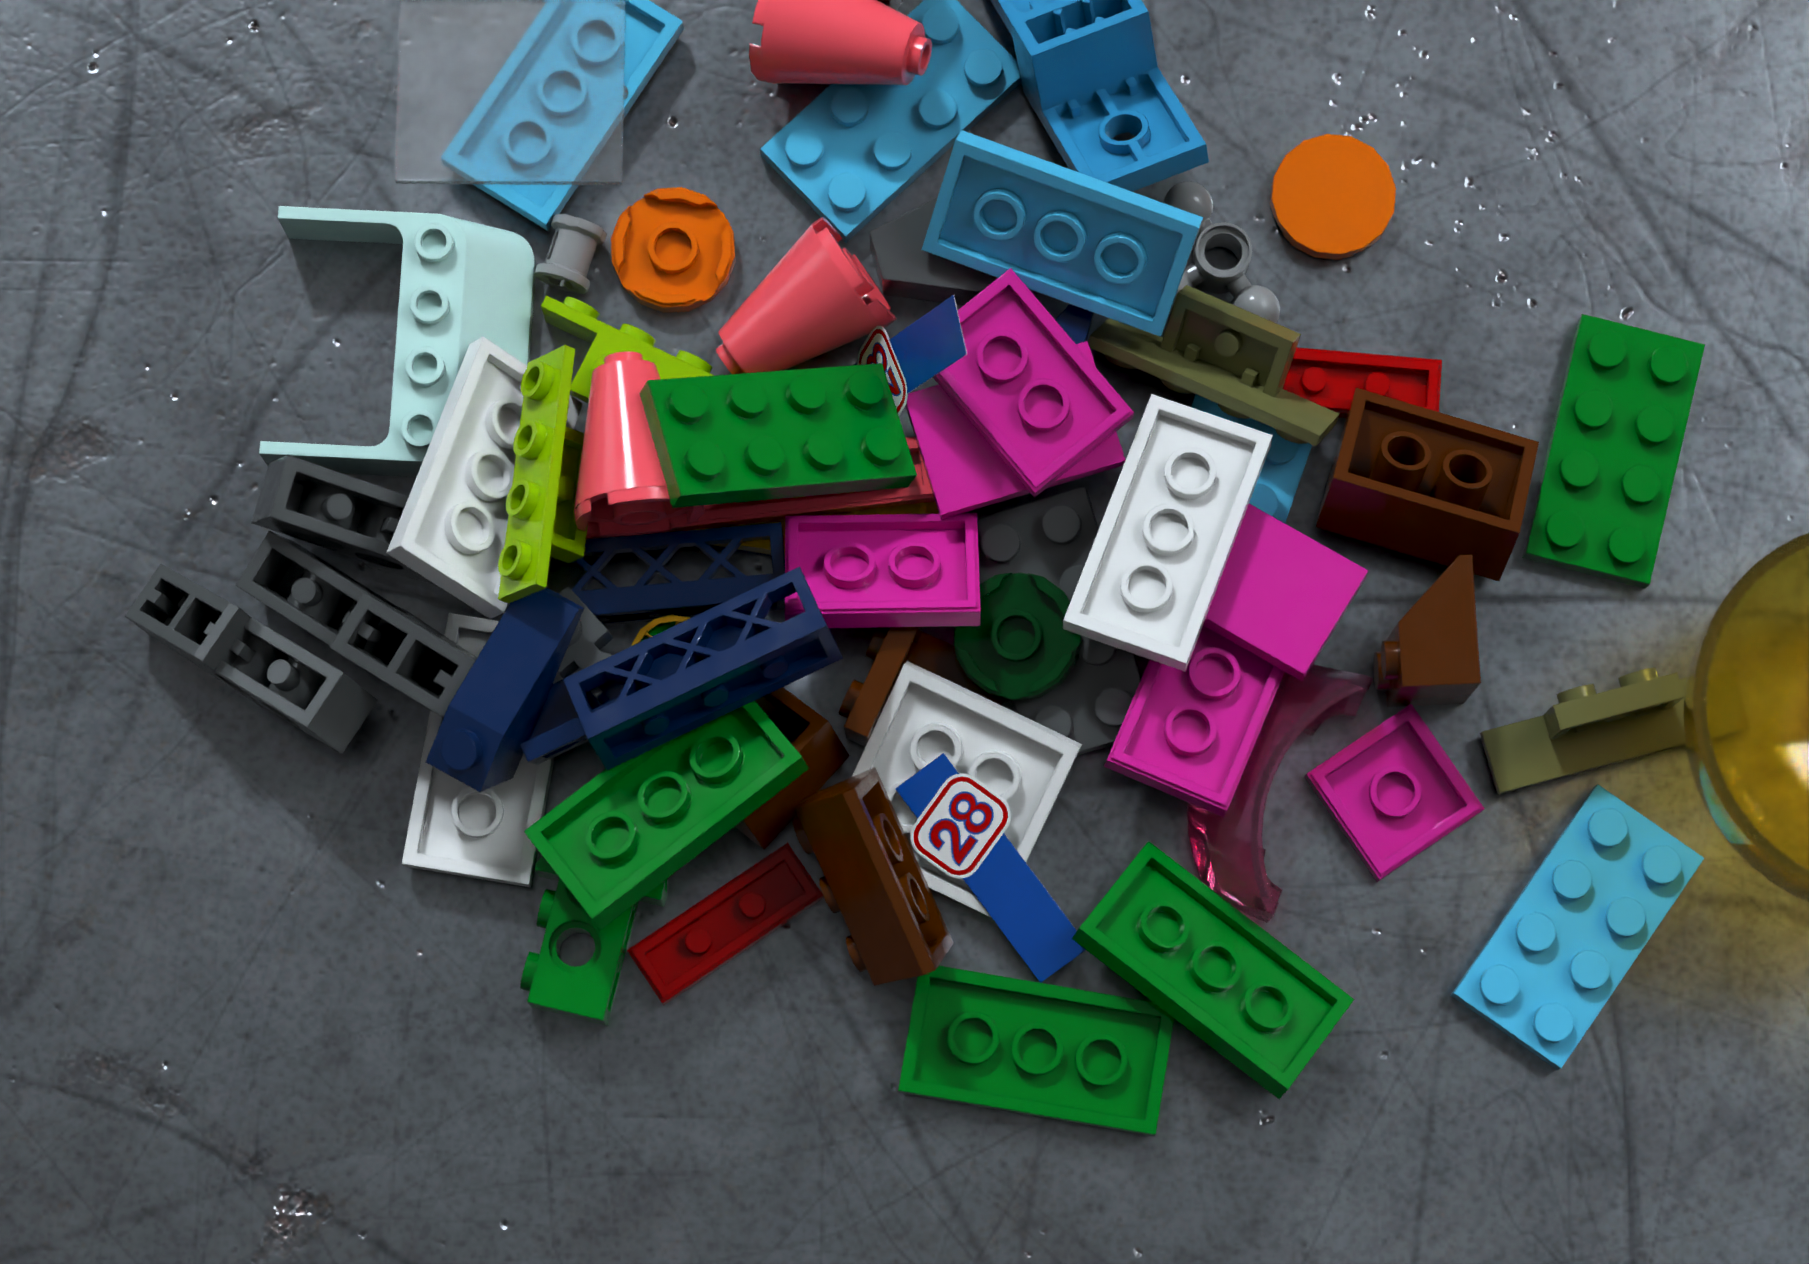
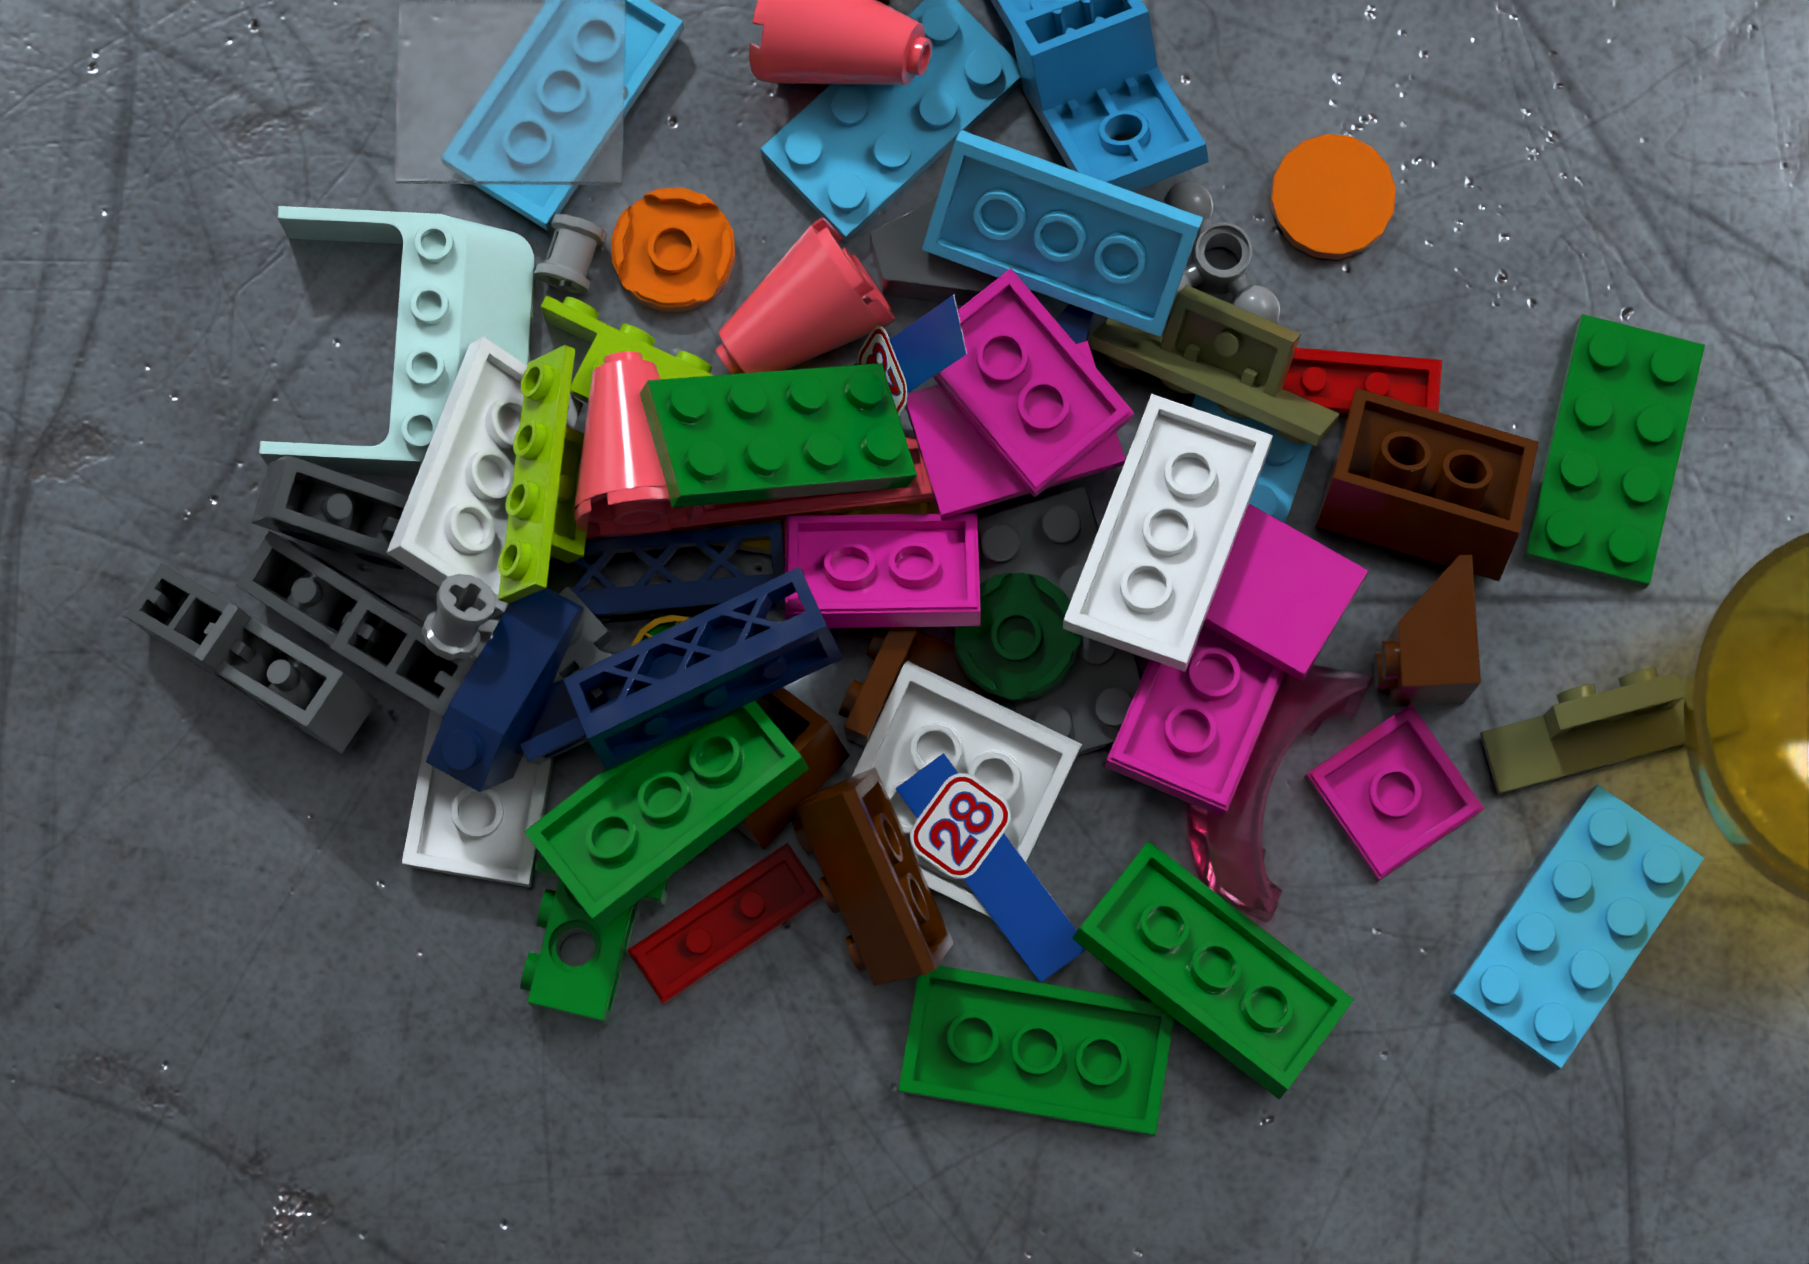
(462, 607): none -> light grey bush

